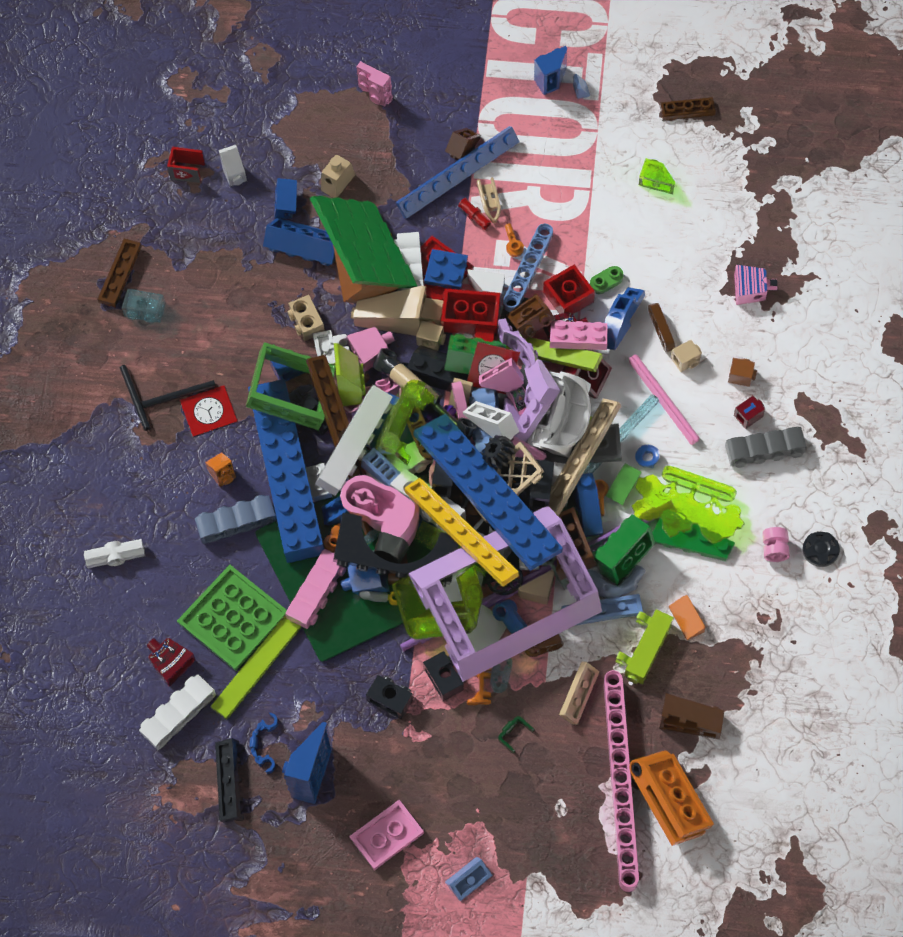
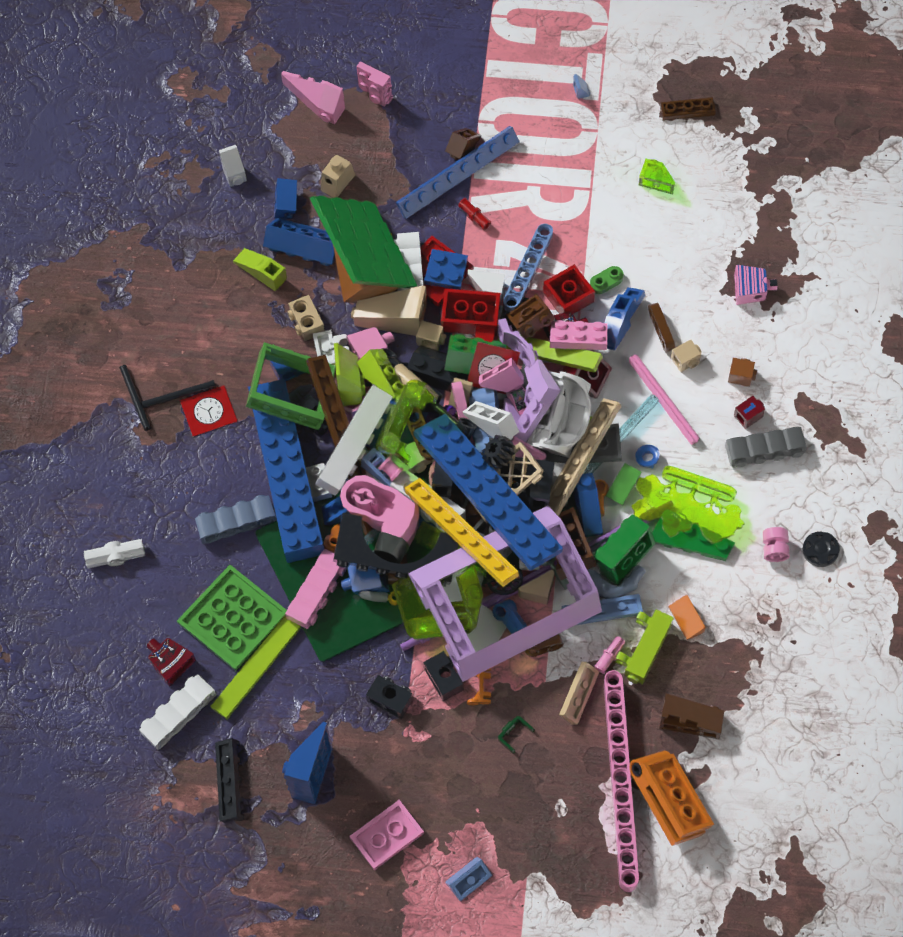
(119, 272): reddish brown plate -> none
(143, 306): clear light blue brick -> none
(185, 155): red piece -> none
(221, 469): orange slope -> none
(254, 743): blue piece -> none
(262, 268): none -> lime slope
(322, 98): none -> bright pink wedge
(379, 371): none -> lime slope
(390, 468): none -> bright pink bush
(432, 311): tan brick -> none
(490, 203): tan piece -> none
(505, 676): clear light blue beam -> none
(513, 247): orange plate -> none
(550, 70): blue slope -> none
(609, 655): none -> bright pink axle

